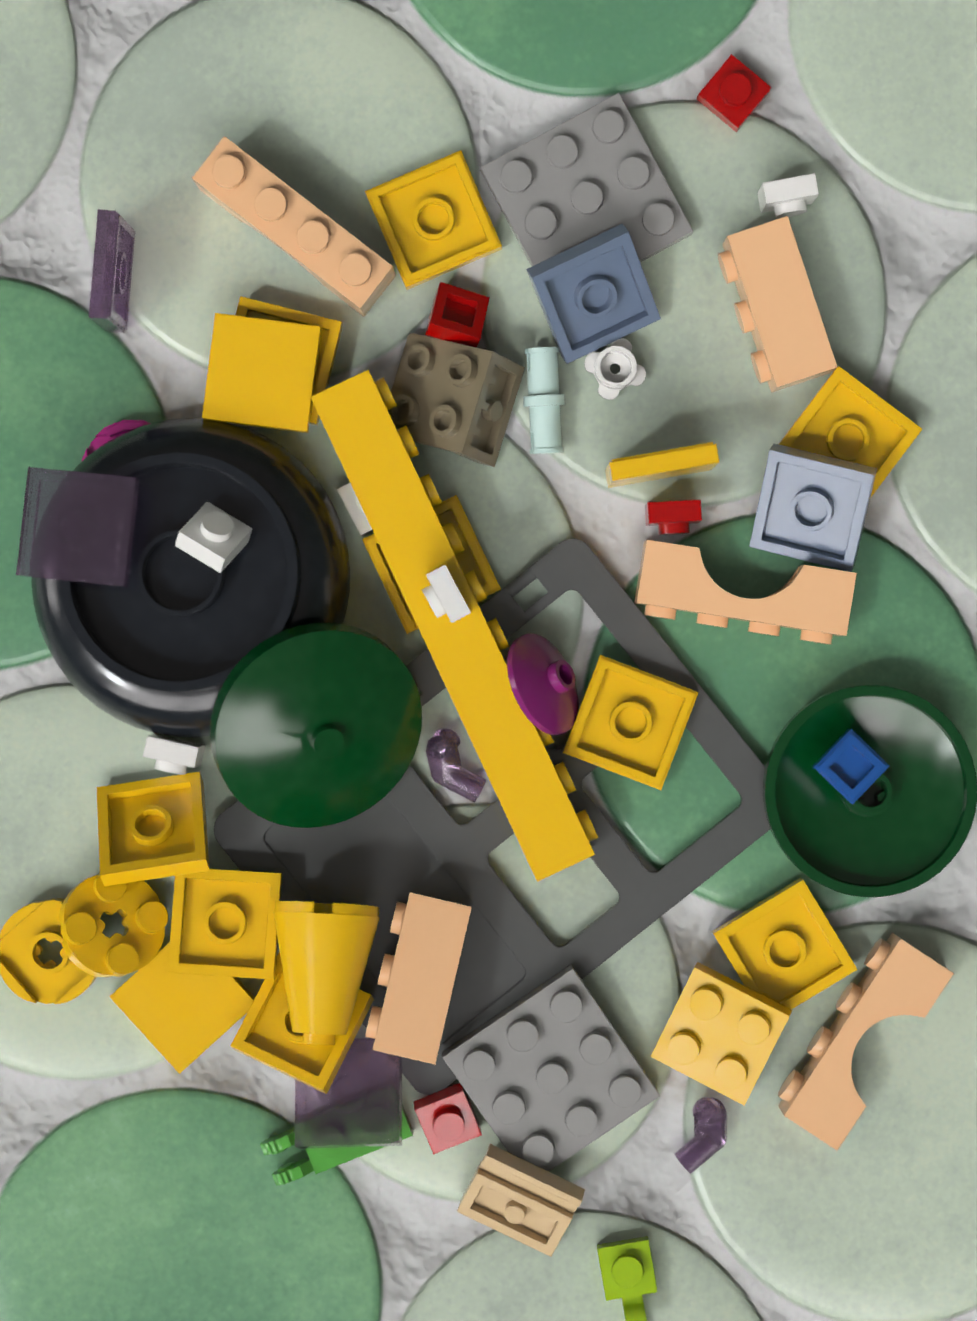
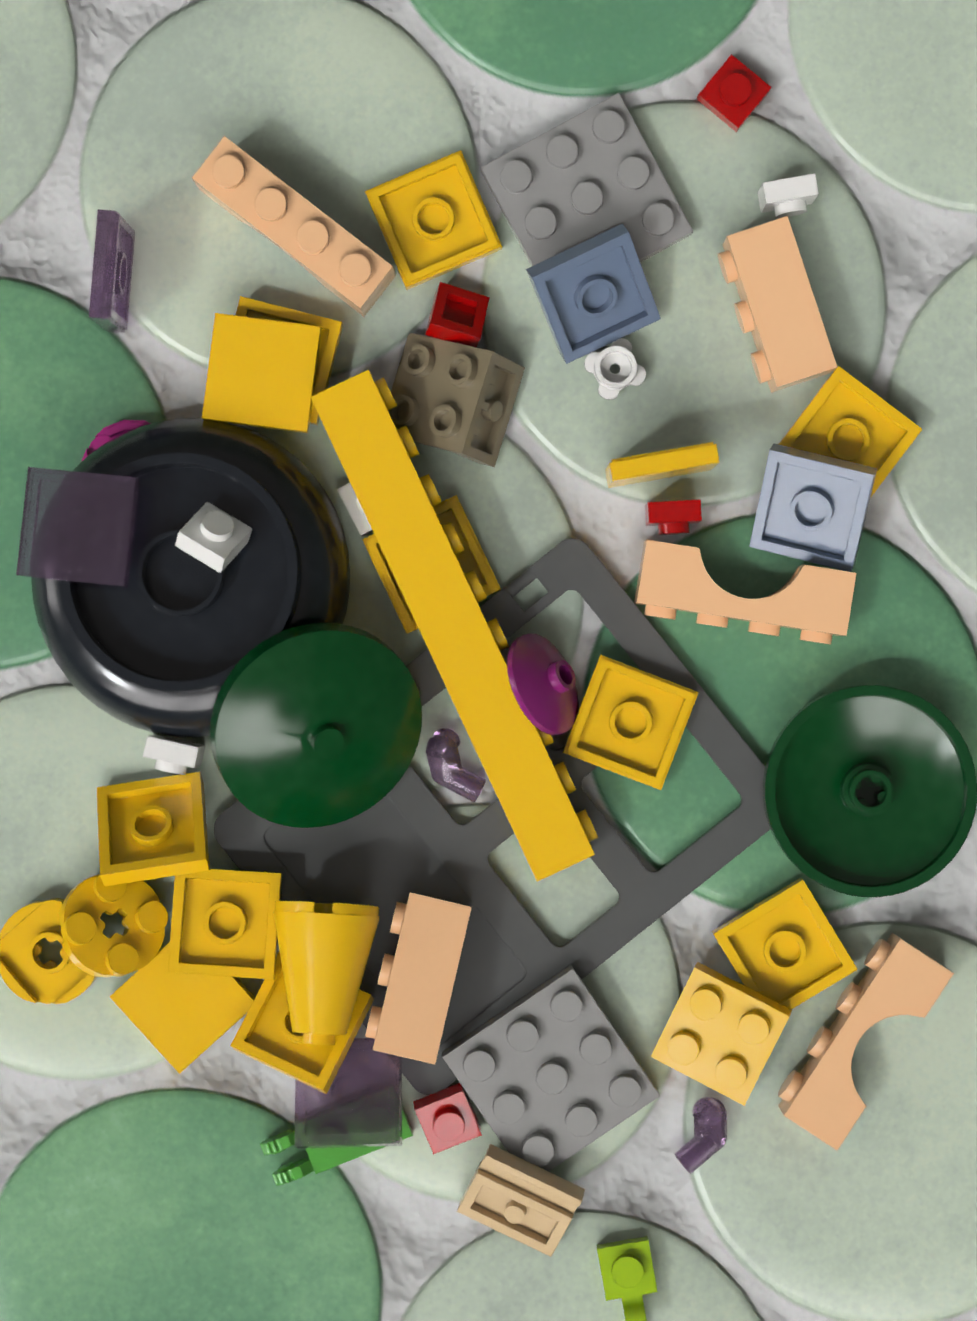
(444, 595): white plate -> none
(544, 400): light aqua pin -> none
(850, 766): blue tile -> none

